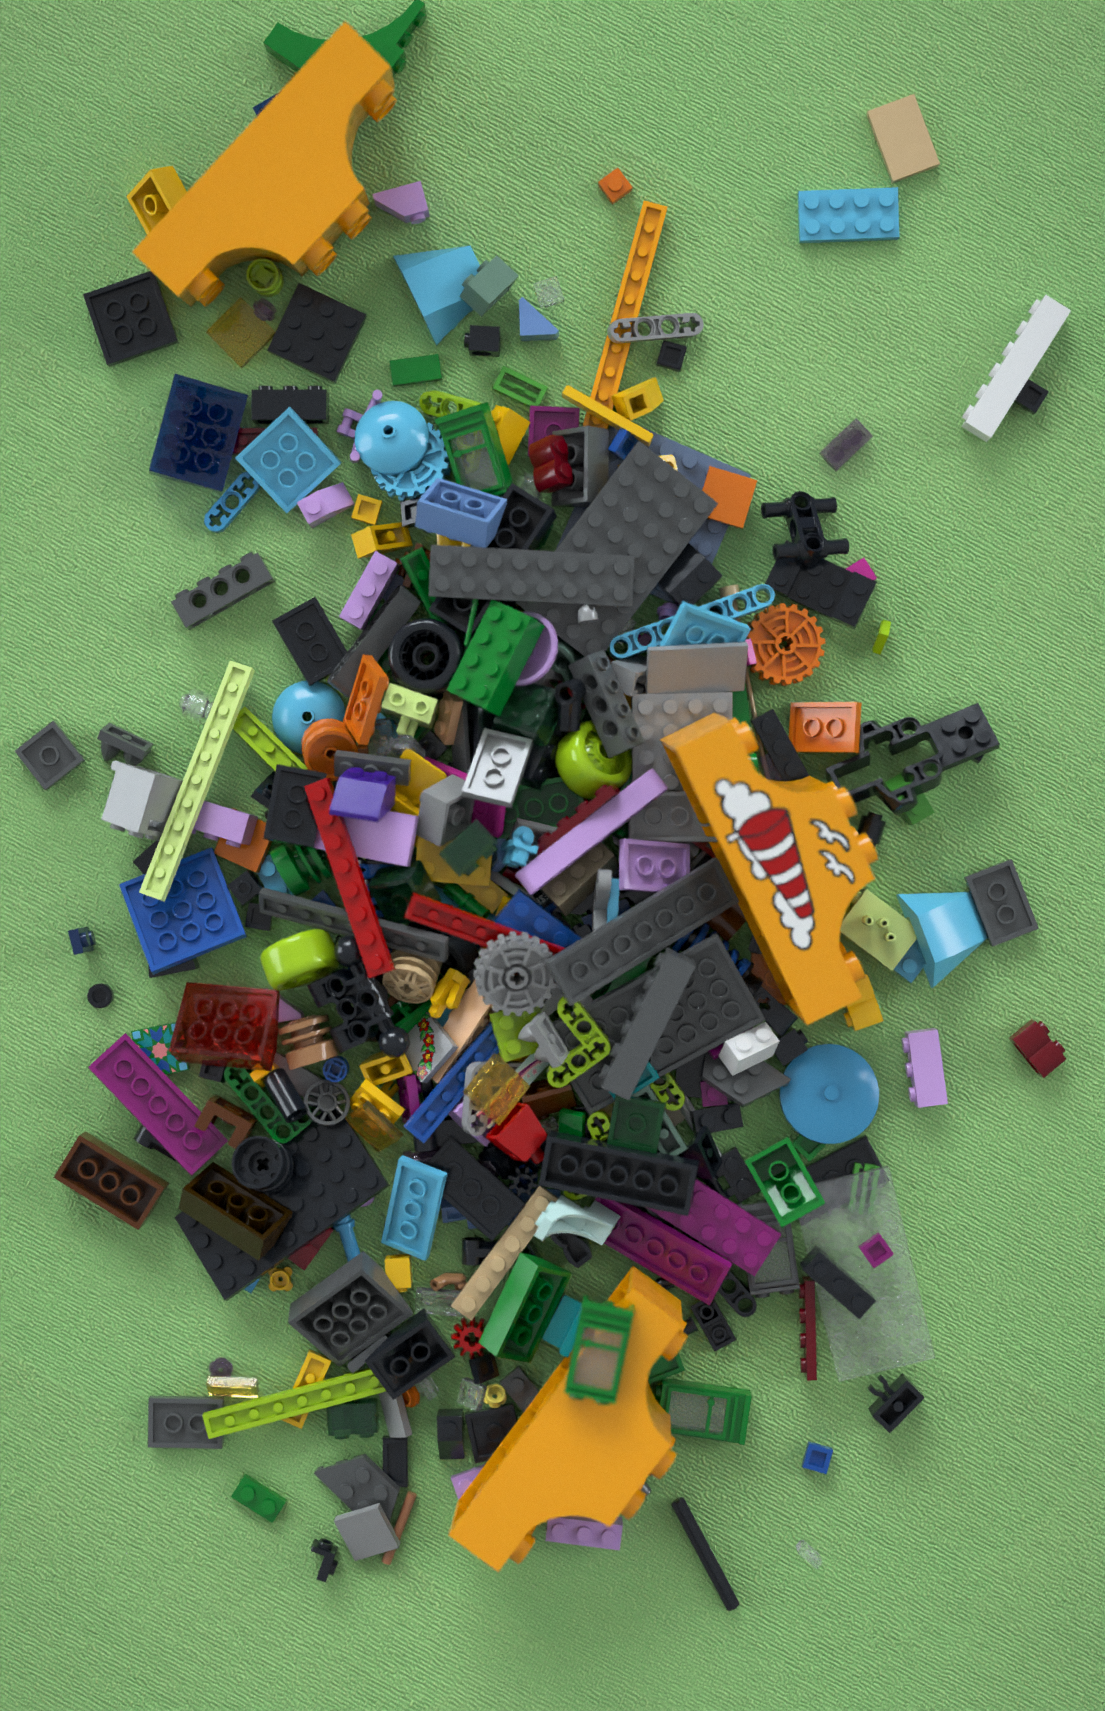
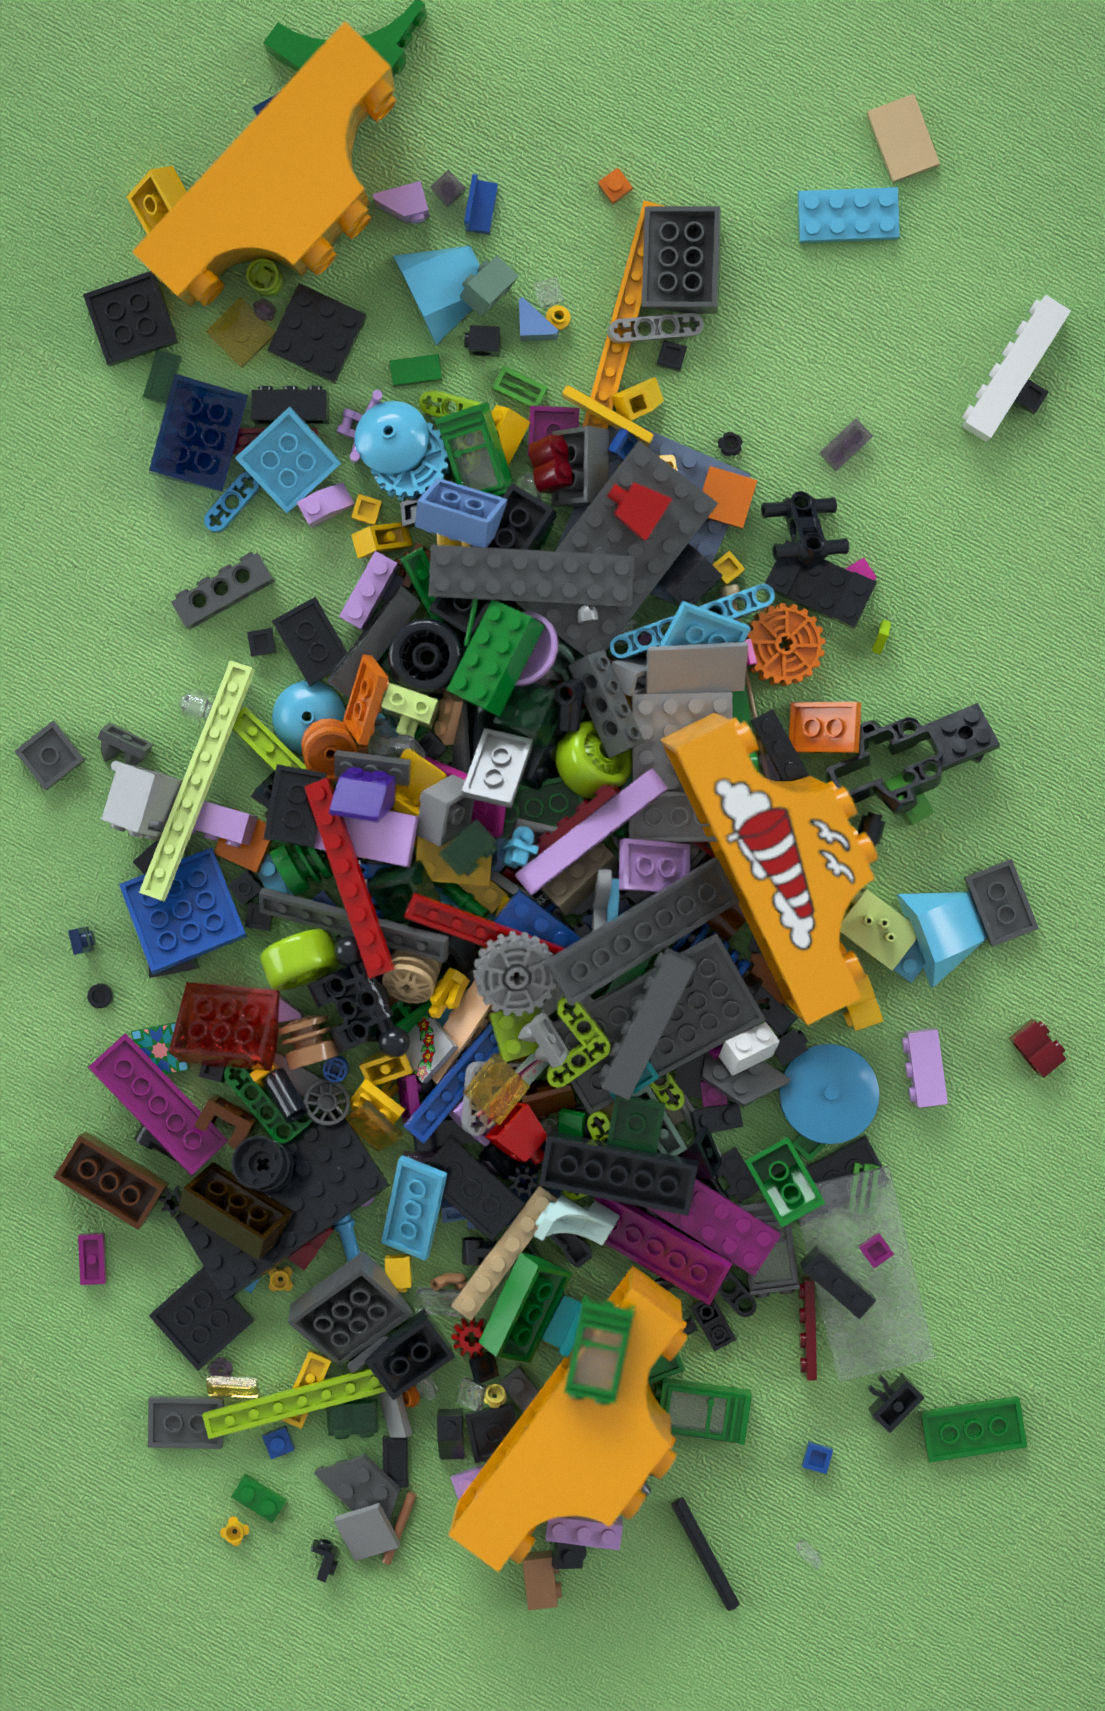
(92, 1258): none -> magenta plate
(161, 376): none -> clear green tile
(168, 1204): none -> black gear
(200, 1319): none -> black plate
(234, 1538): none -> yellow plate
(261, 642): none -> black plate
(278, 1442): none -> blue plate
(448, 188): none -> plate
(480, 206): none -> blue panel
(541, 1581): none -> medium nougat brick
(559, 324): none -> yellow plate
(568, 1556): none -> black bracket
(639, 508): none -> red torso
(667, 610): lavender plate -> none
(682, 258): none -> dark grey slope
(729, 568): none -> yellow plate
(735, 439): none -> black plate
(973, 1429): none -> green plate

